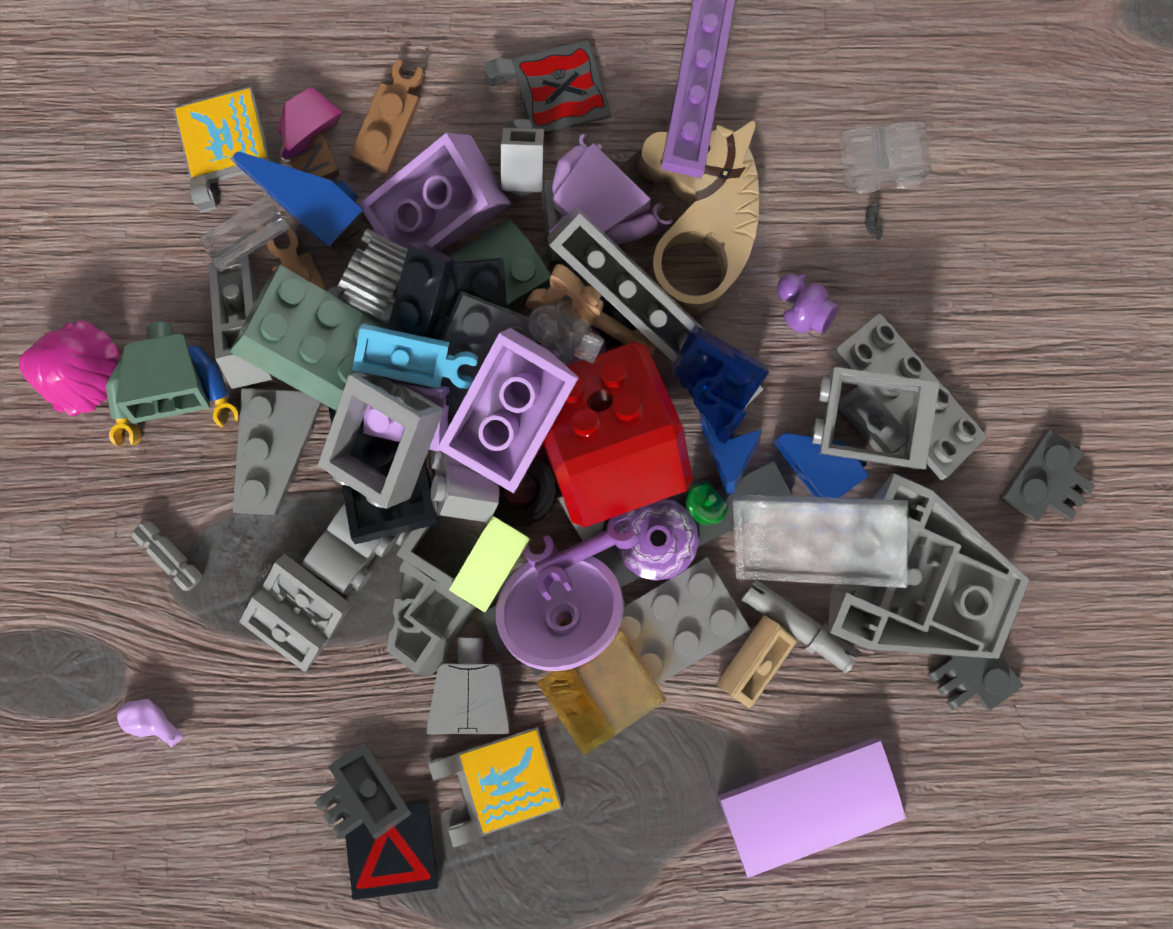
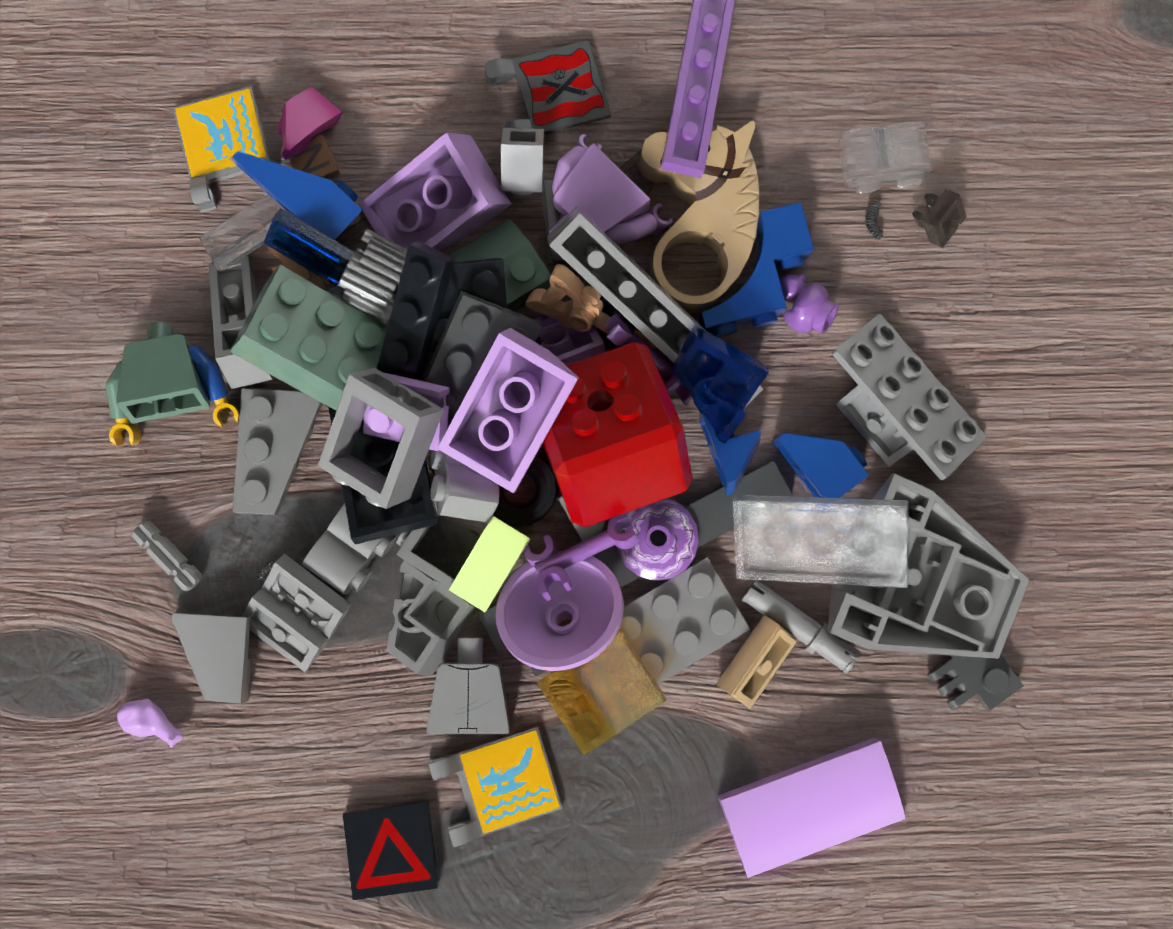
(71, 367): dark pink hair -> none
(217, 654): none -> light grey slope
(308, 247): none -> clear blue tile
(362, 795): dark grey hinge -> none
(388, 121): medium nougat plate -> none
(409, 358): medium azure plate -> none
(564, 333): clear hips -> none
(621, 333): none -> medium lavender bar
(706, 504): green piece -> none
(782, 243): none -> blue arch
(920, 421): light grey window -> none
(943, 218): none -> clear smoke tile
(1048, 479): dark grey hinge -> none

